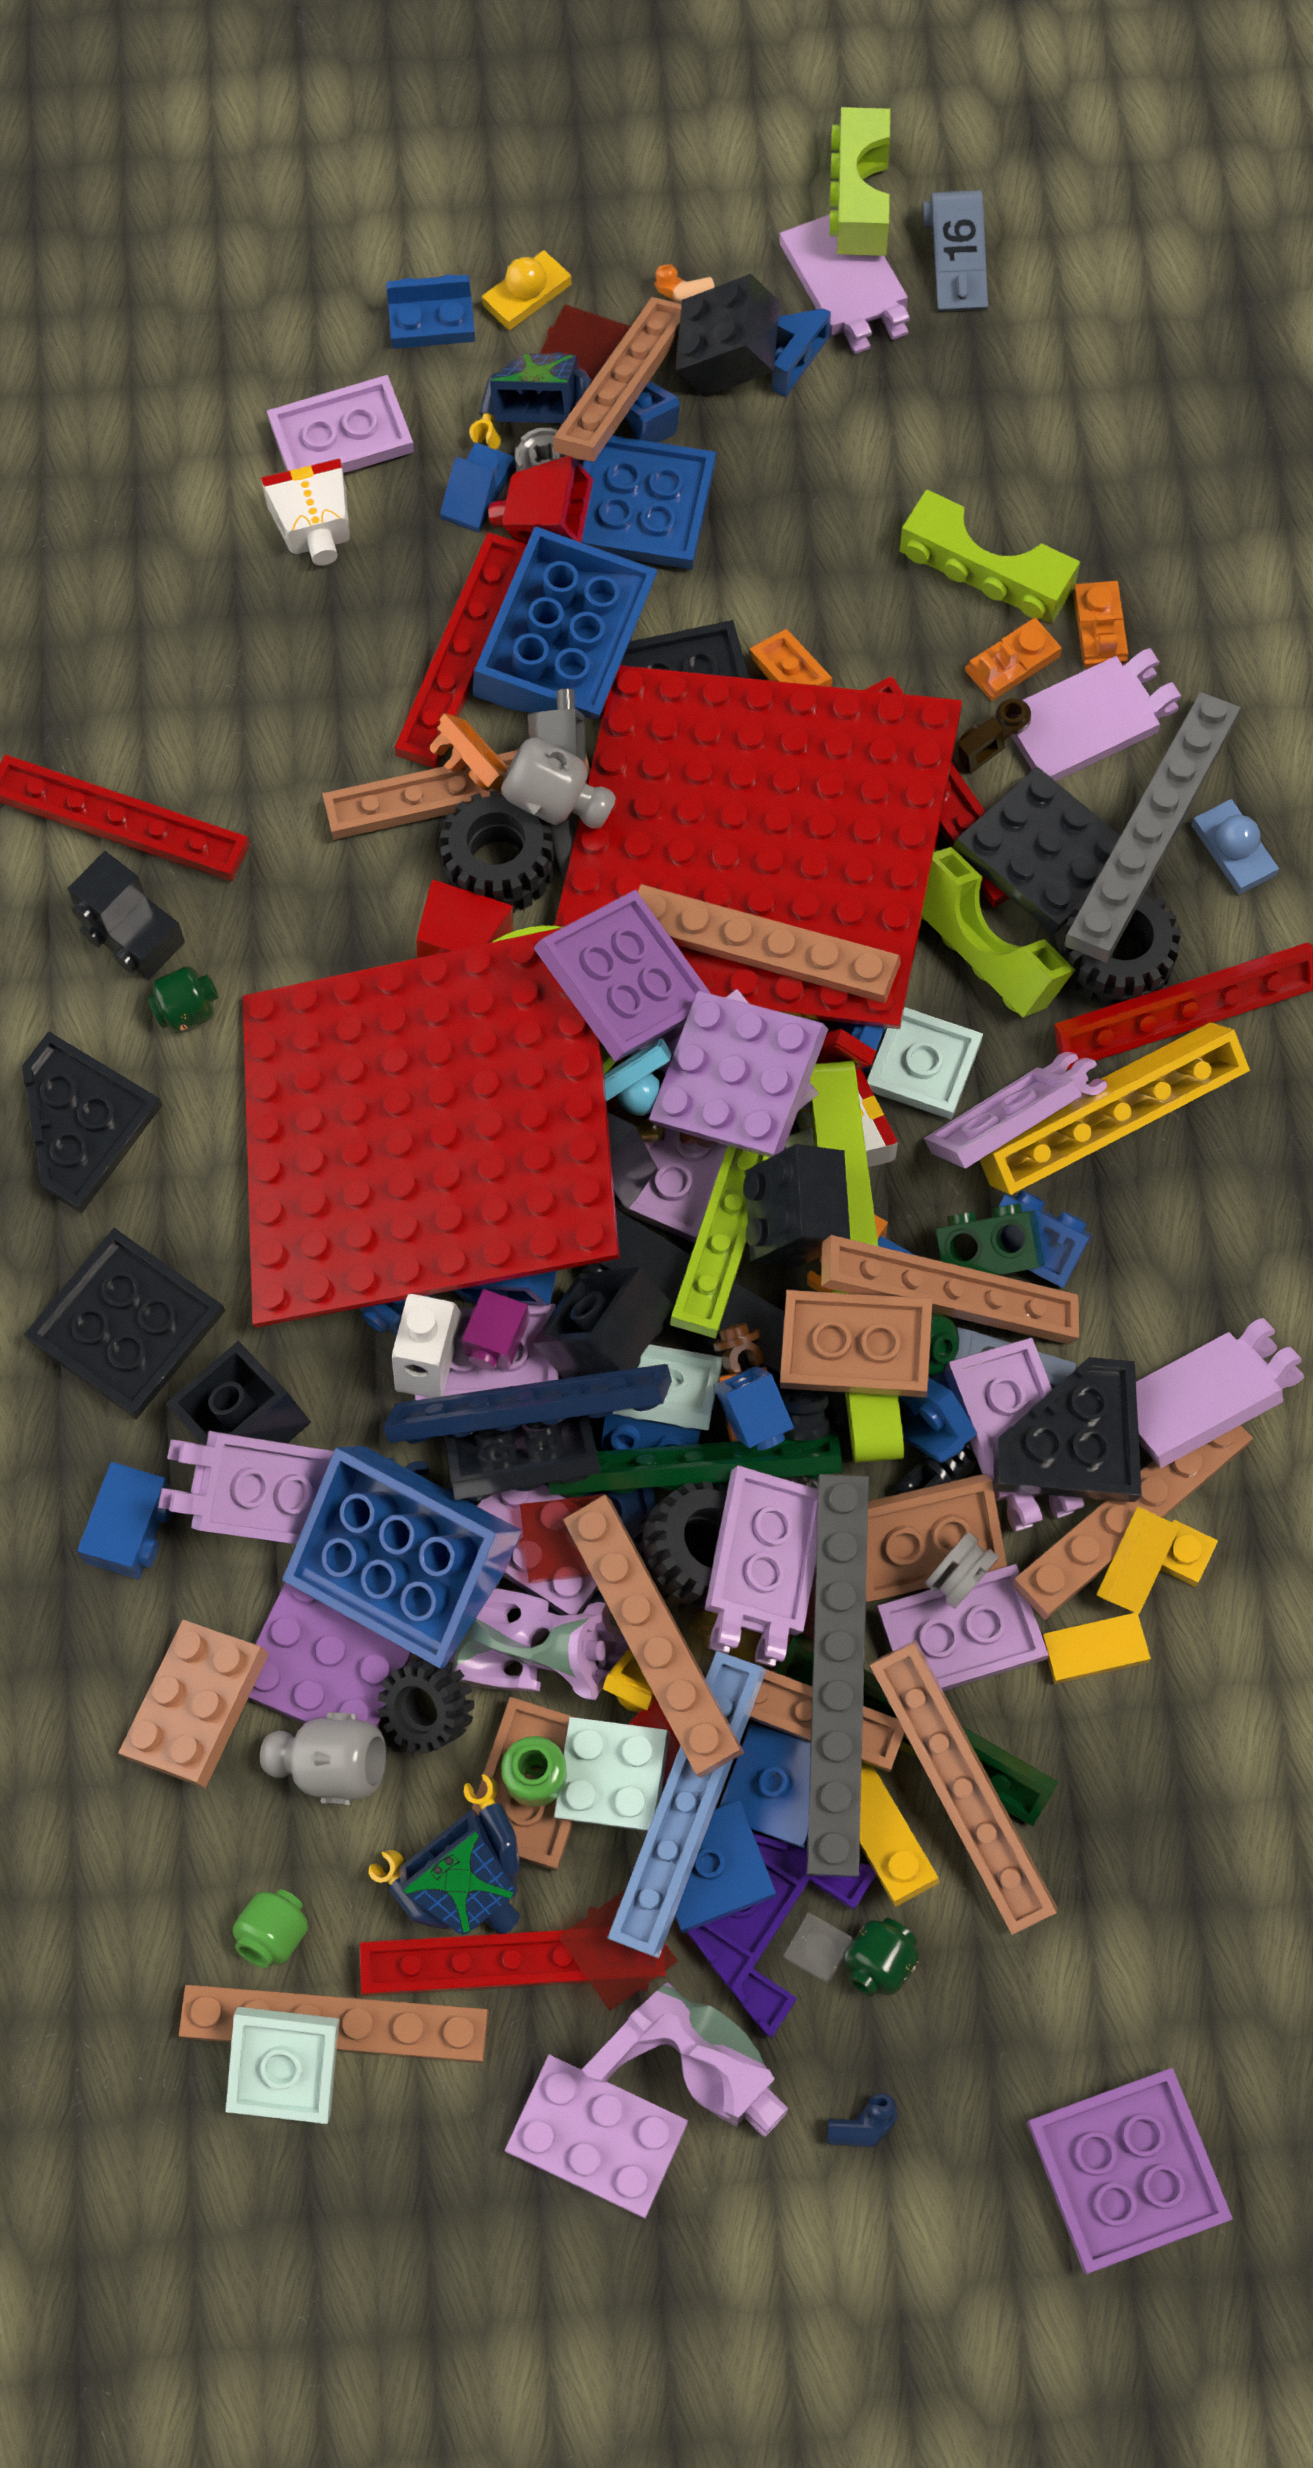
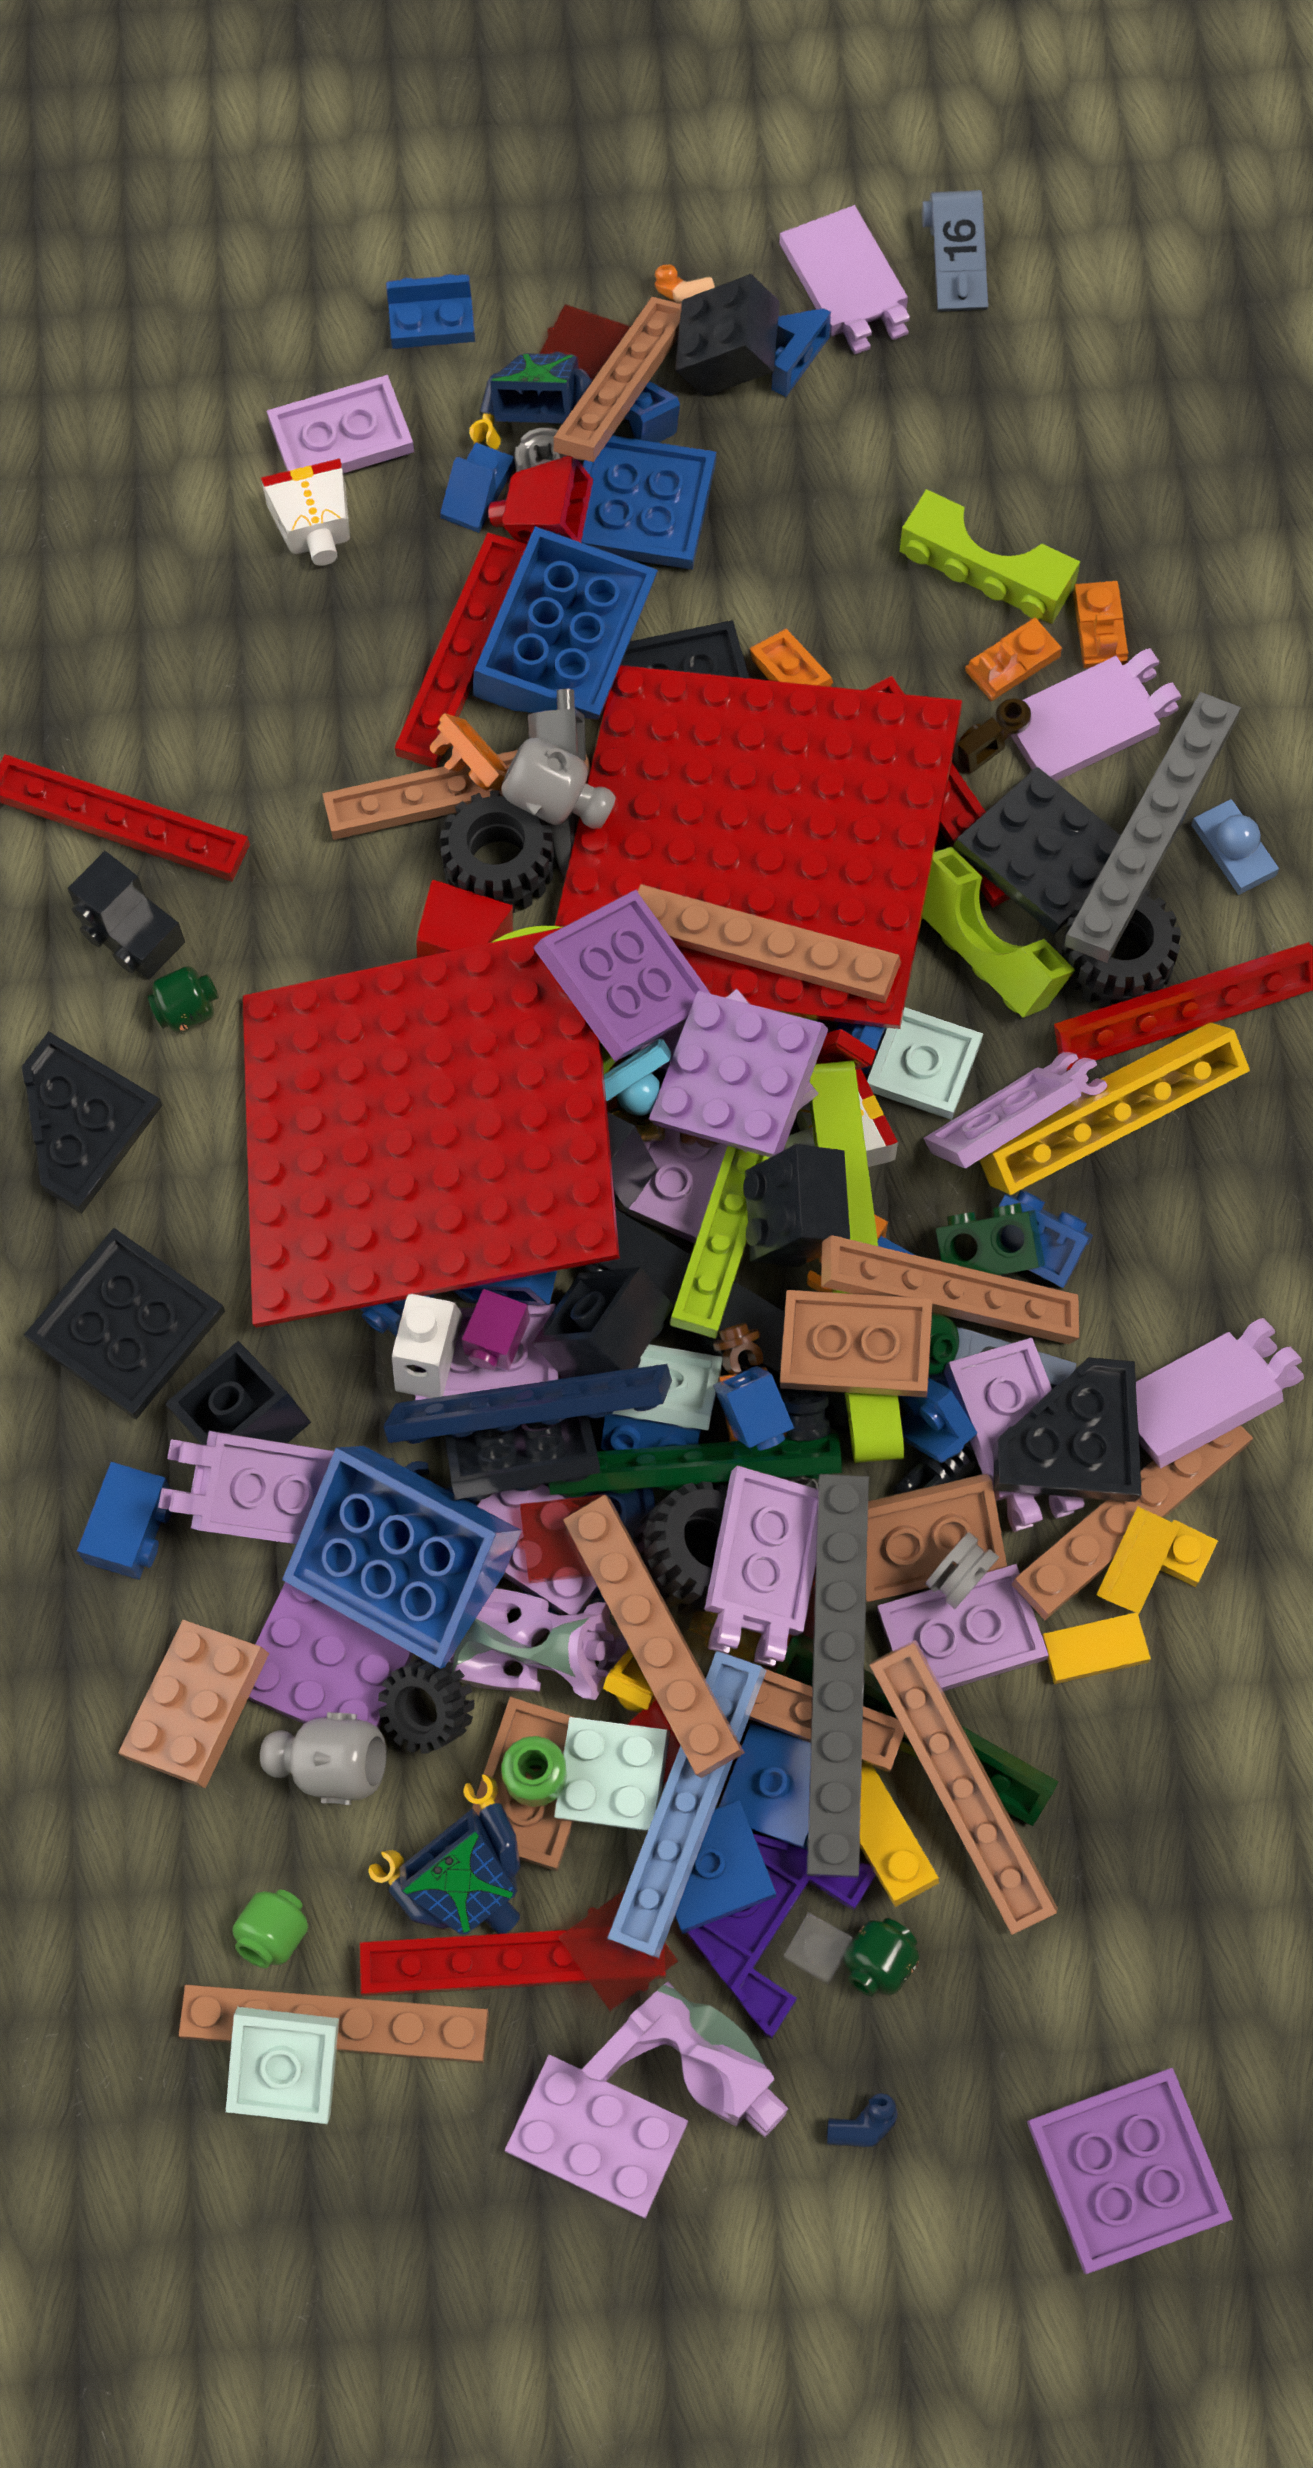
(526, 288): yellow tile -> none
(862, 211): lime arch -> none

